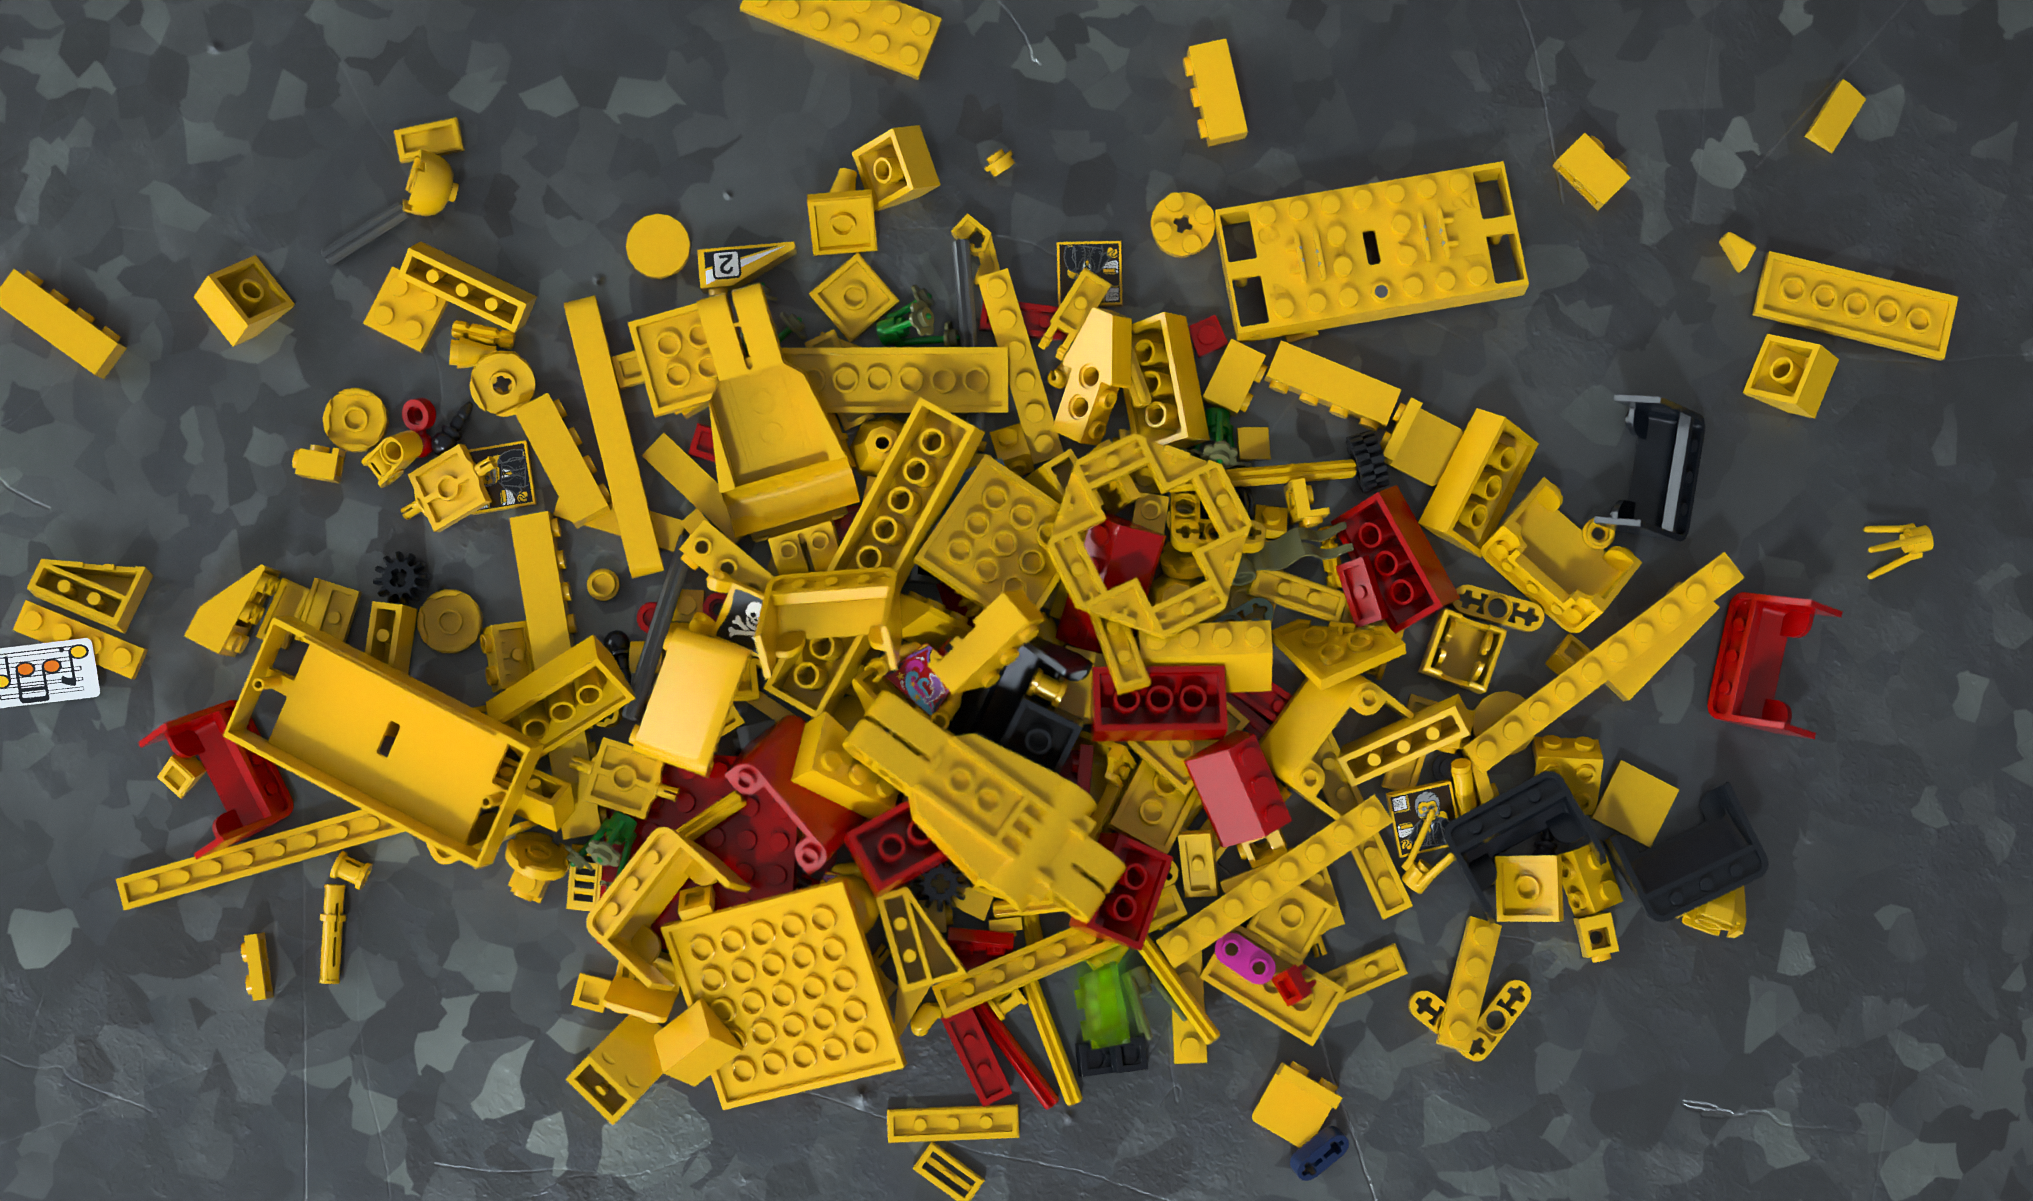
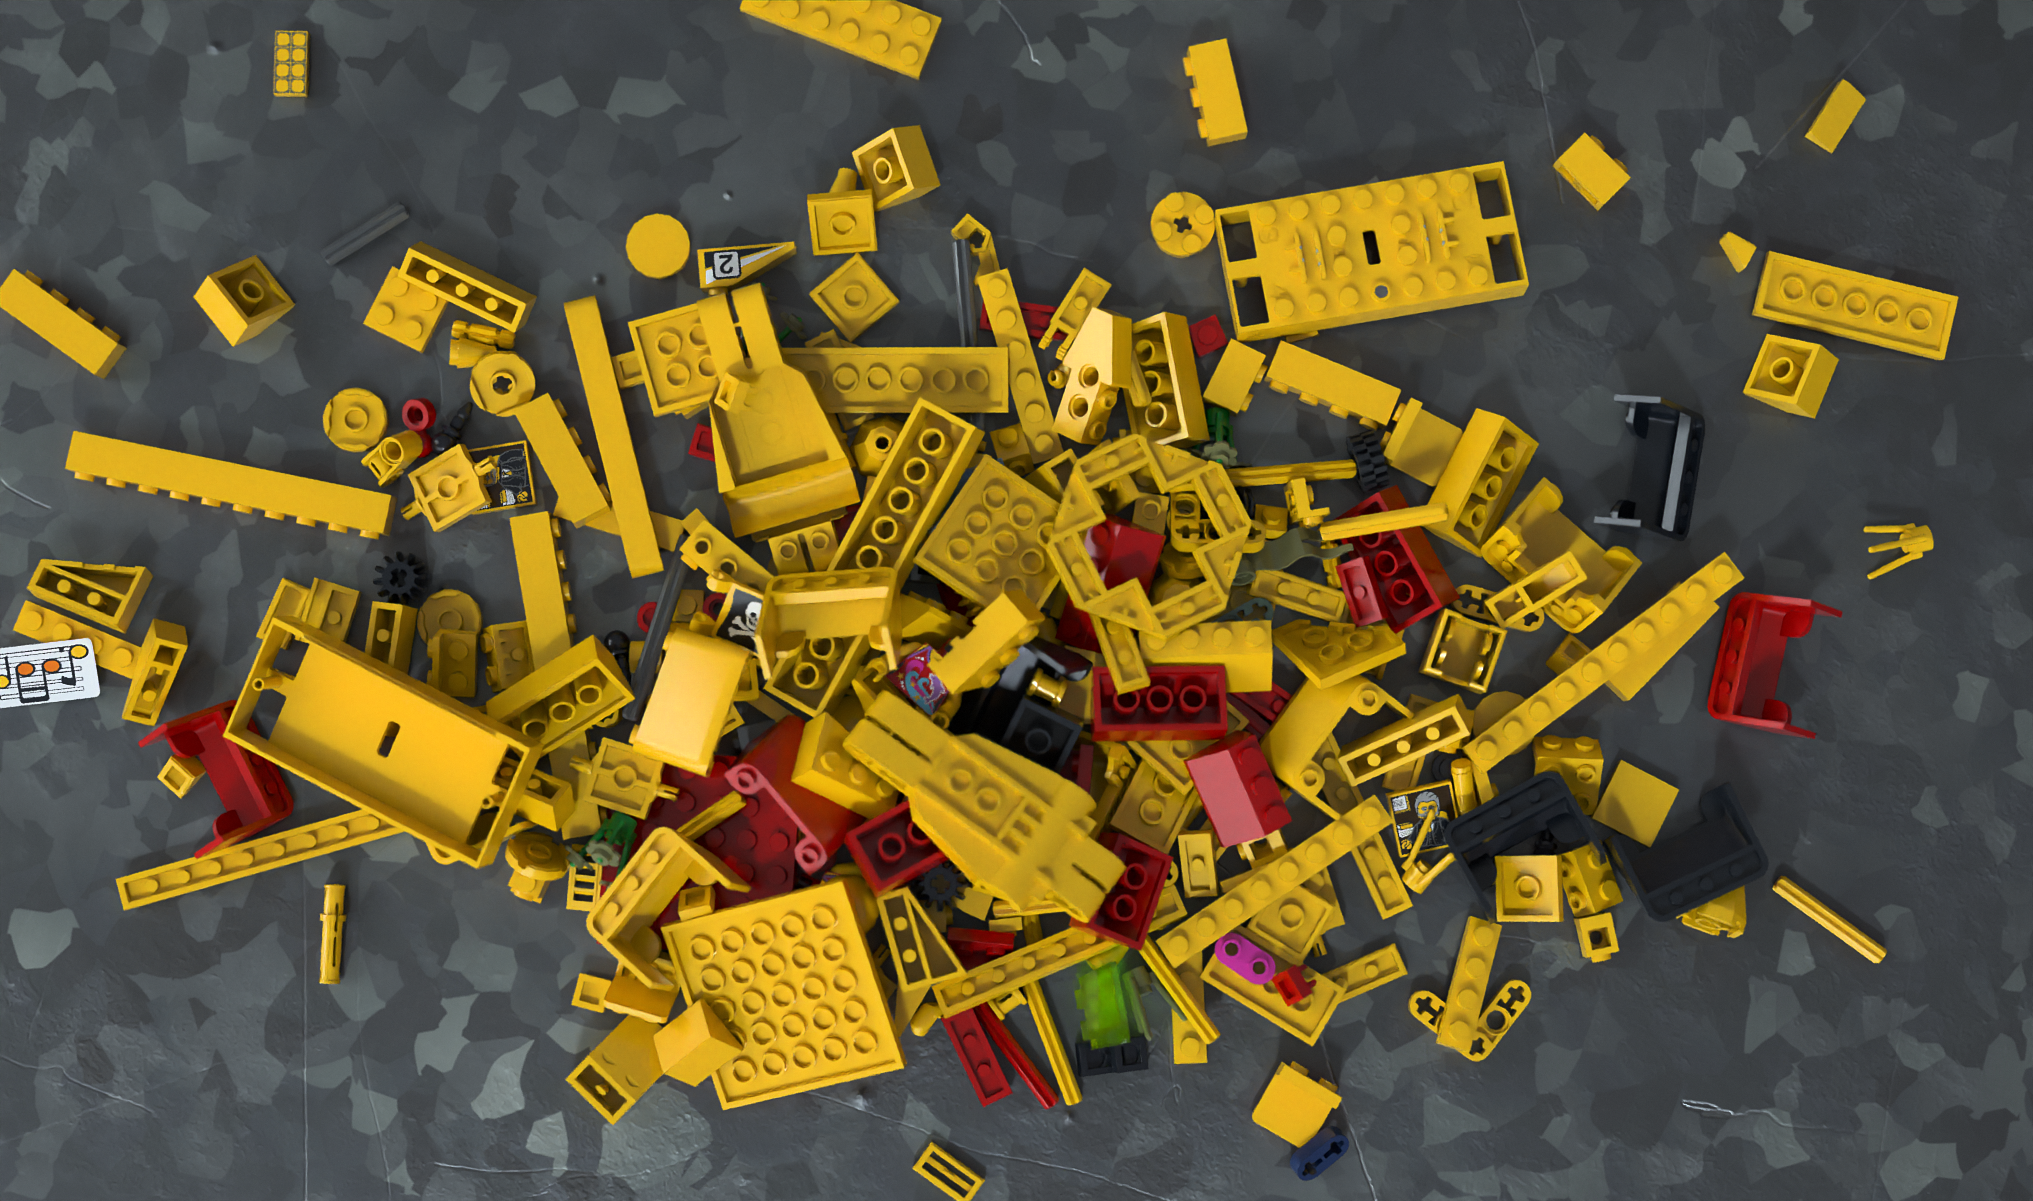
(155, 671): none -> yellow slope
(228, 616): yellow slope -> none
(231, 483): none -> yellow brick
(259, 978): yellow plate -> none
(291, 63): none -> yellow tile
(319, 463): yellow brick -> none
(351, 870): yellow bush -> none
(429, 185): yellow cylinder -> none
(435, 137): yellow tile -> none
(454, 662): none -> yellow bracket
(603, 584): yellow plate -> none
(691, 482): yellow tile -> none
(733, 393): none -> yellow tile
(895, 328): plant -> none
(952, 1123): yellow tile -> none
(999, 162): yellow plate -> none
(1099, 257): tile -> none
(1253, 444): yellow slope -> none
(1384, 521): none -> yellow axle
(1535, 589): none -> yellow slope
(1590, 541): yellow plate -> none
(1829, 919): none -> yellow axle

